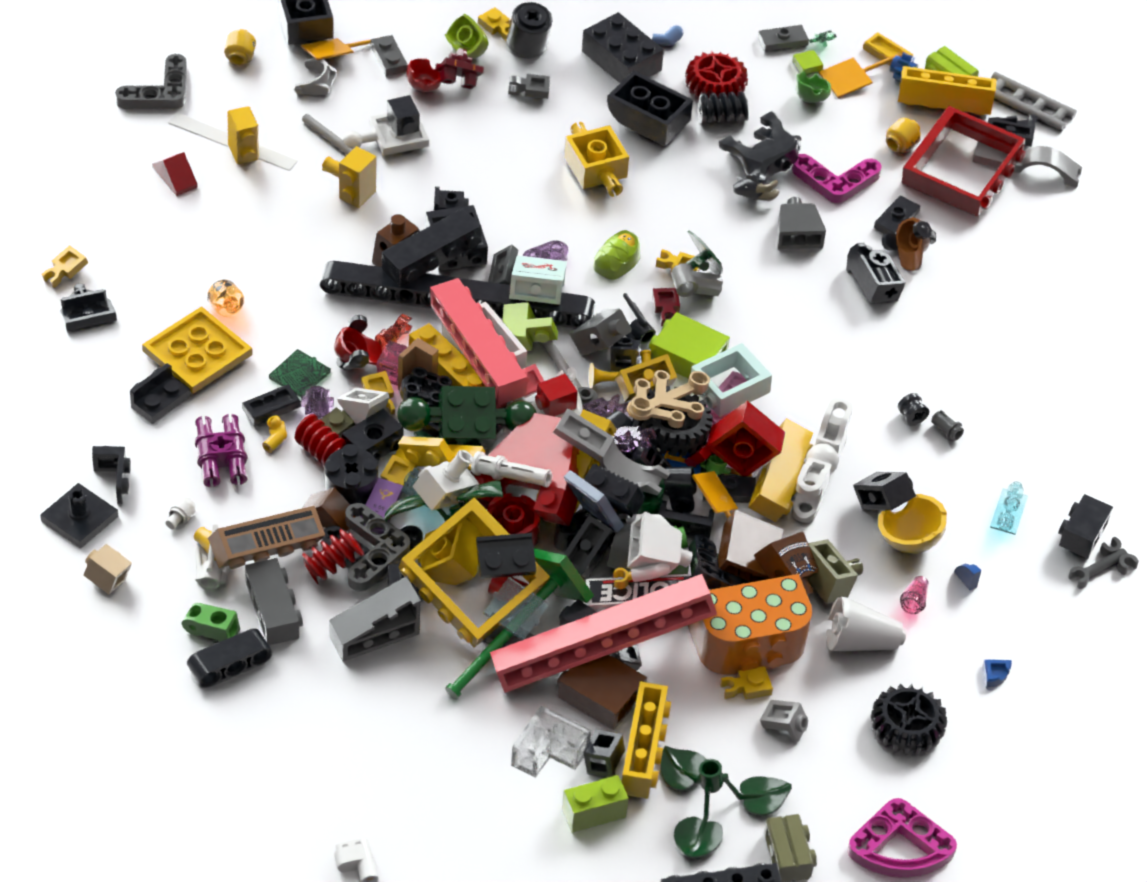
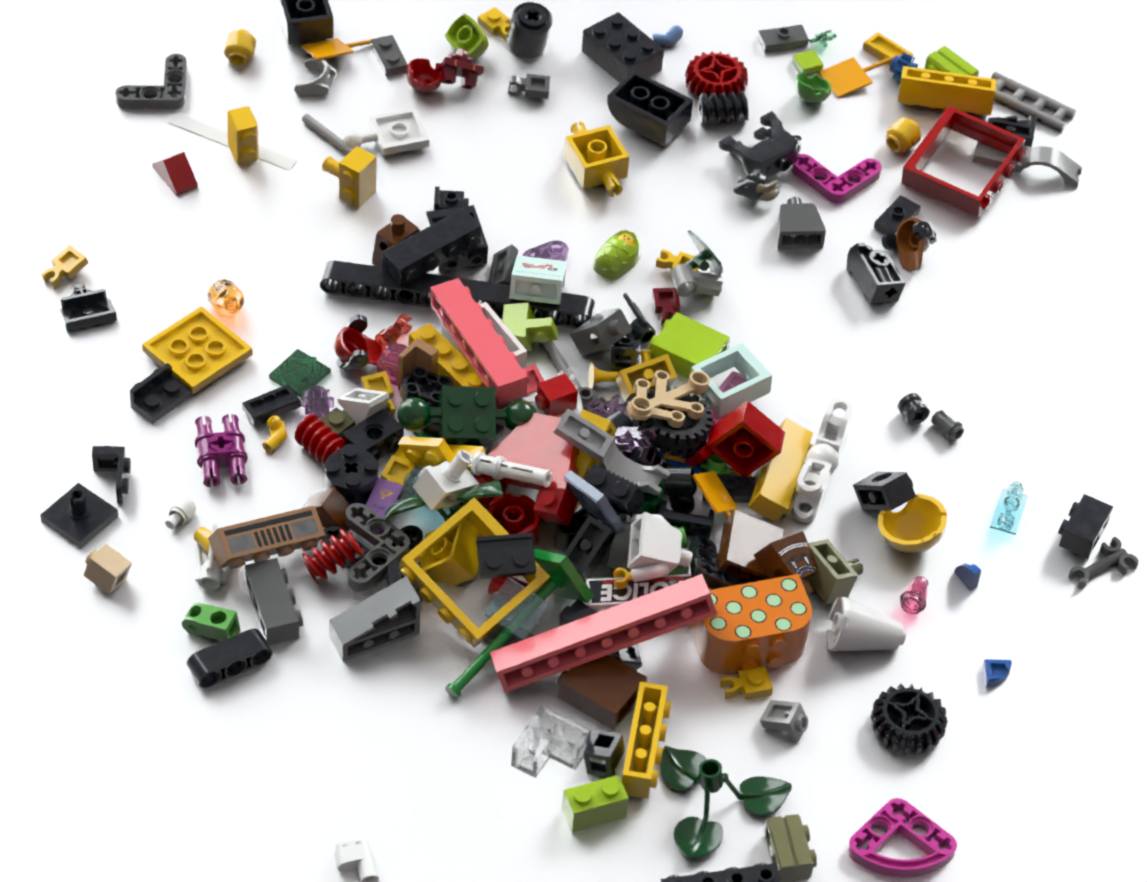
(403, 115): black brick -> none

